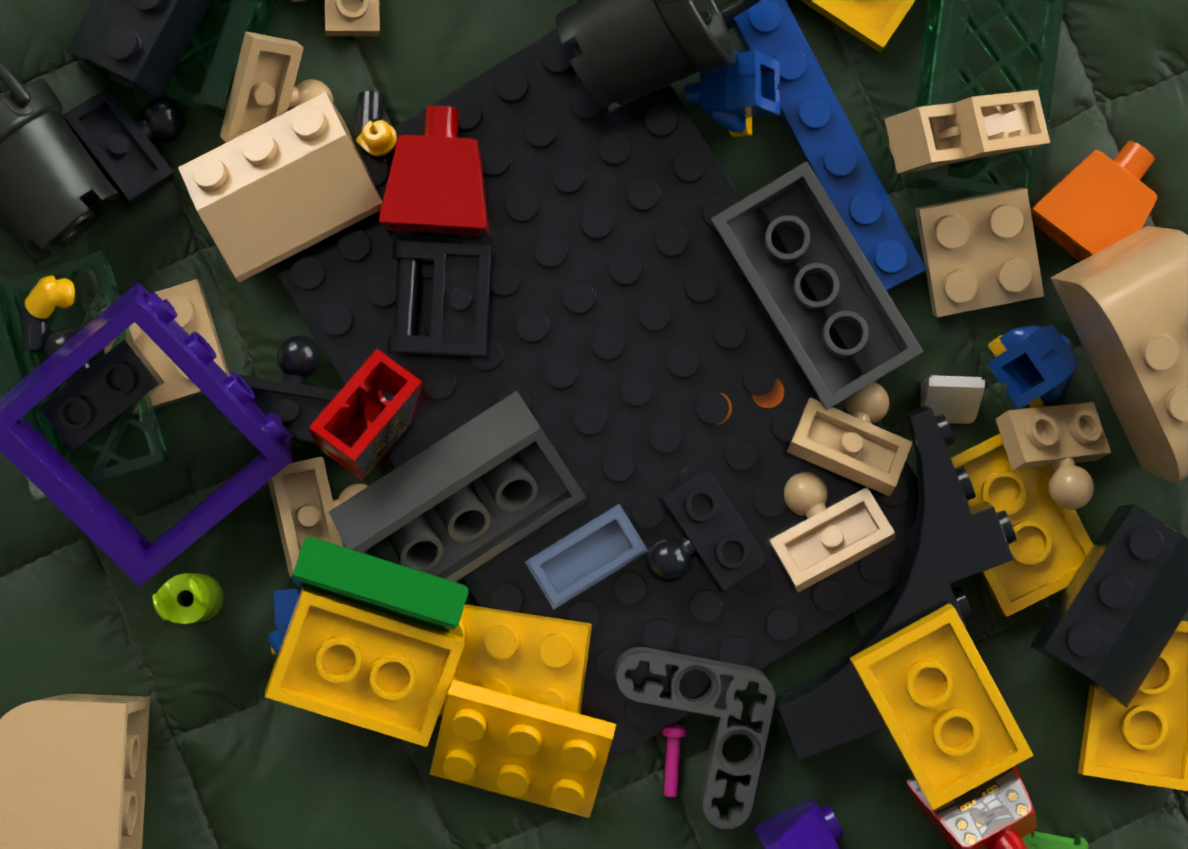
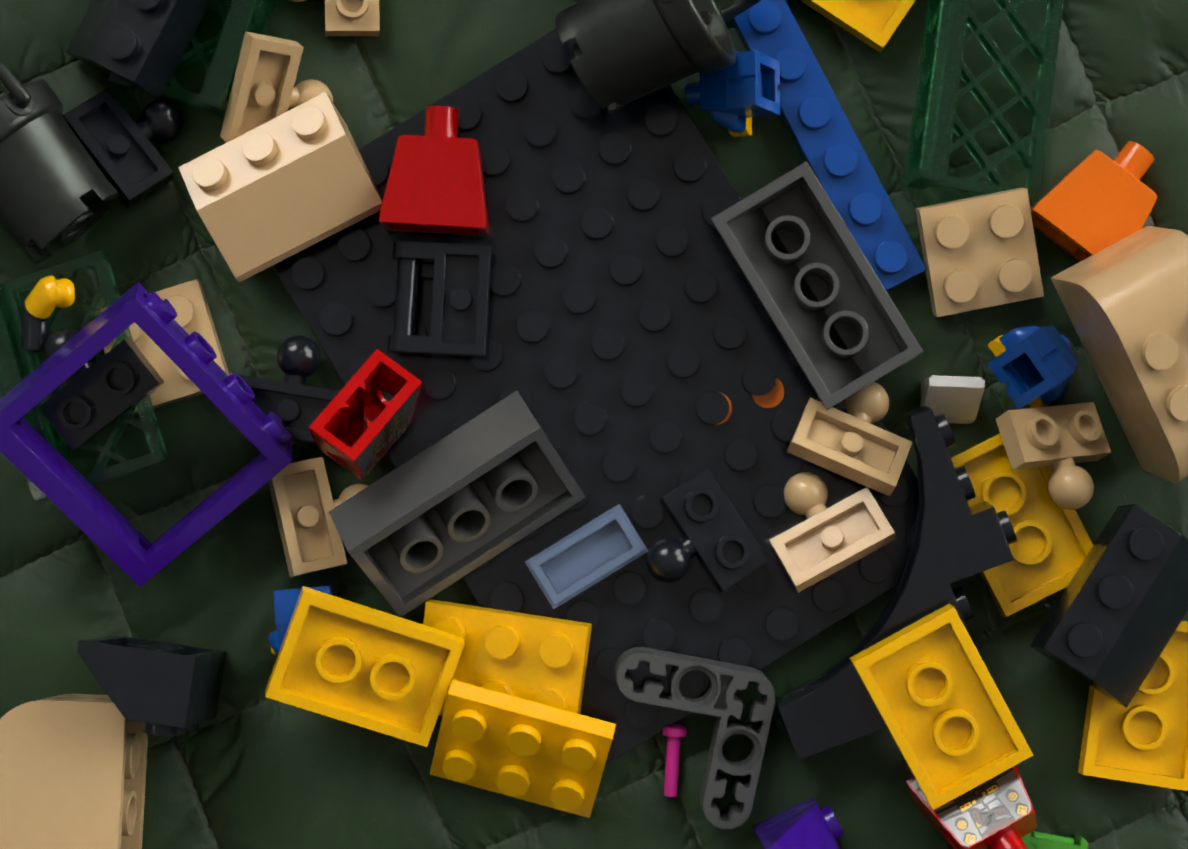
(157, 681): none -> black slope
(206, 593): lime piece -> none
(370, 129): arm -> none
(380, 584): green slope -> none
(966, 130): tan slope -> none

